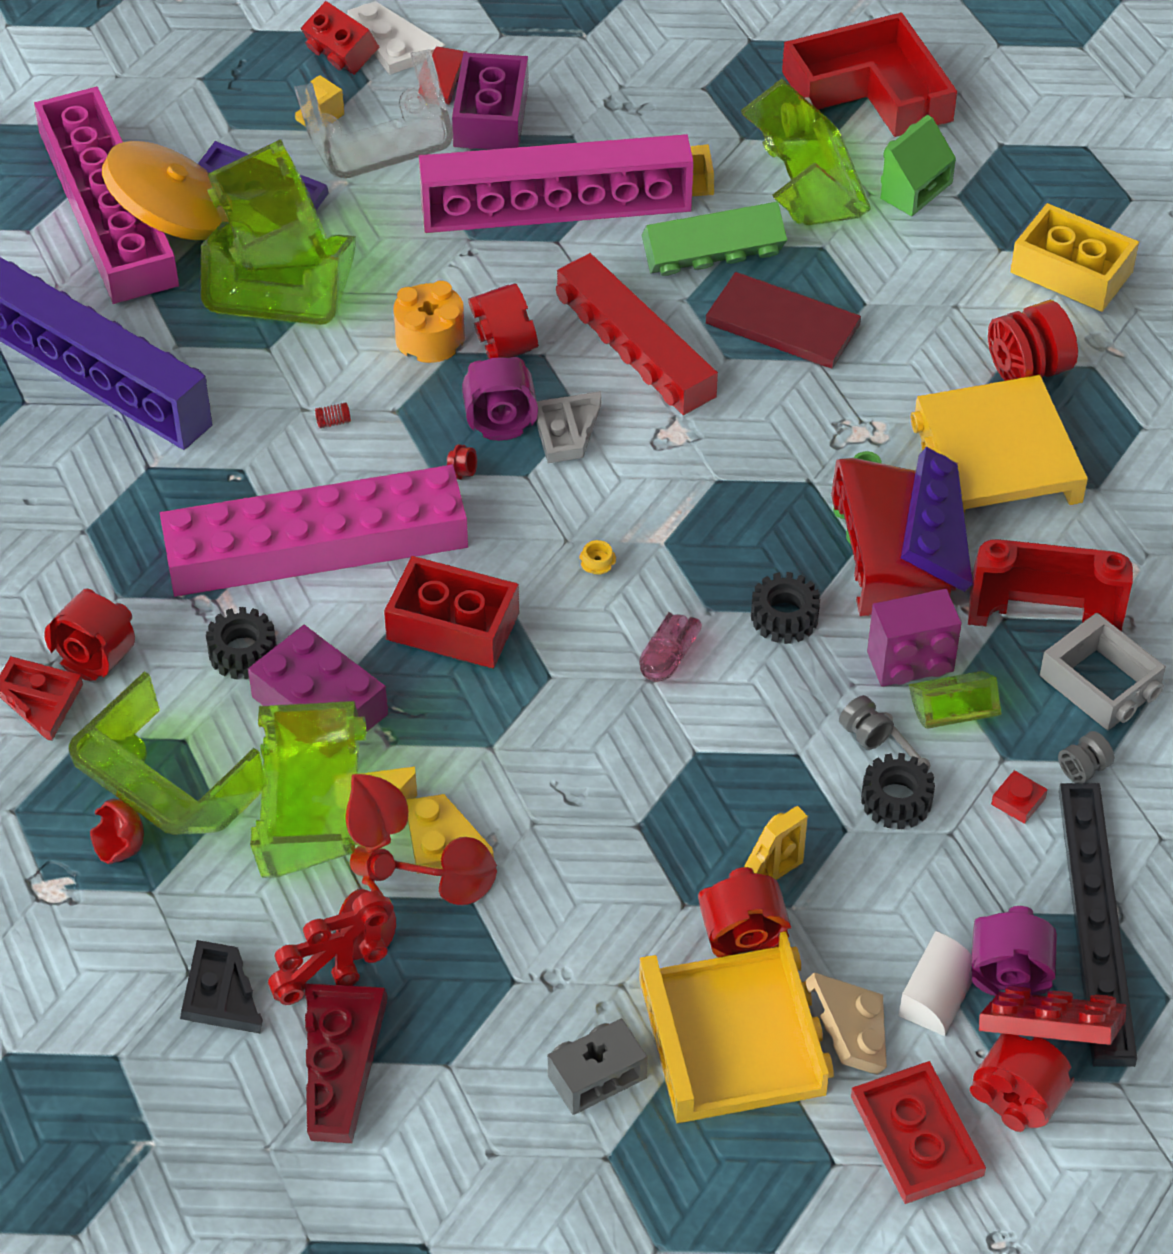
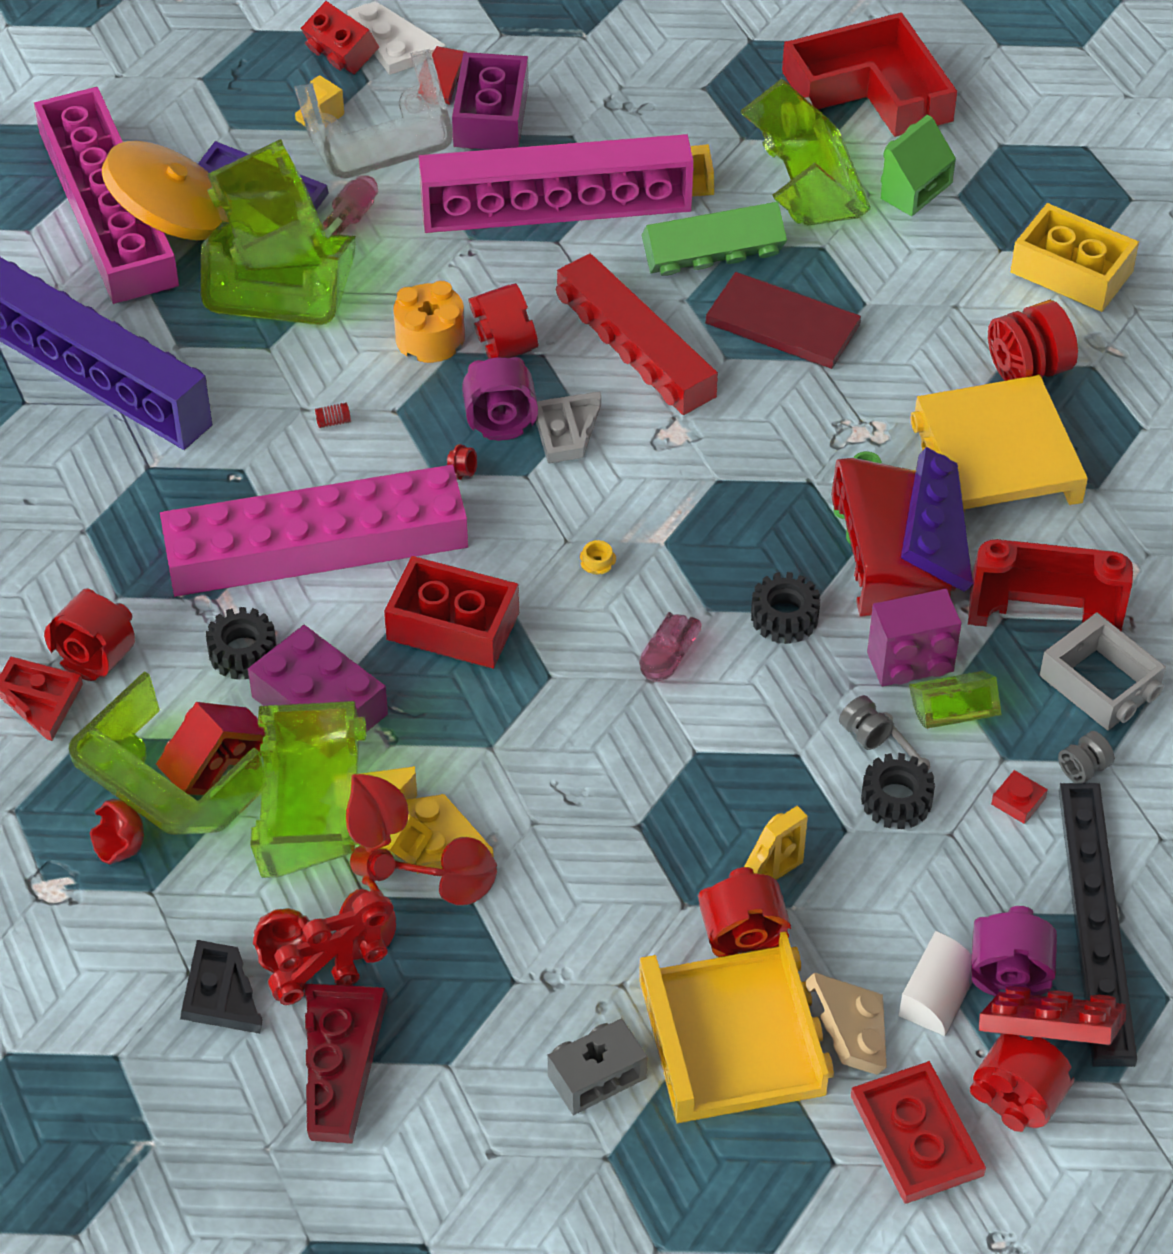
(209, 743): none -> red brick
(275, 931): none -> red hair
(352, 203): none -> clear pink arm
(410, 841): none -> yellow panel

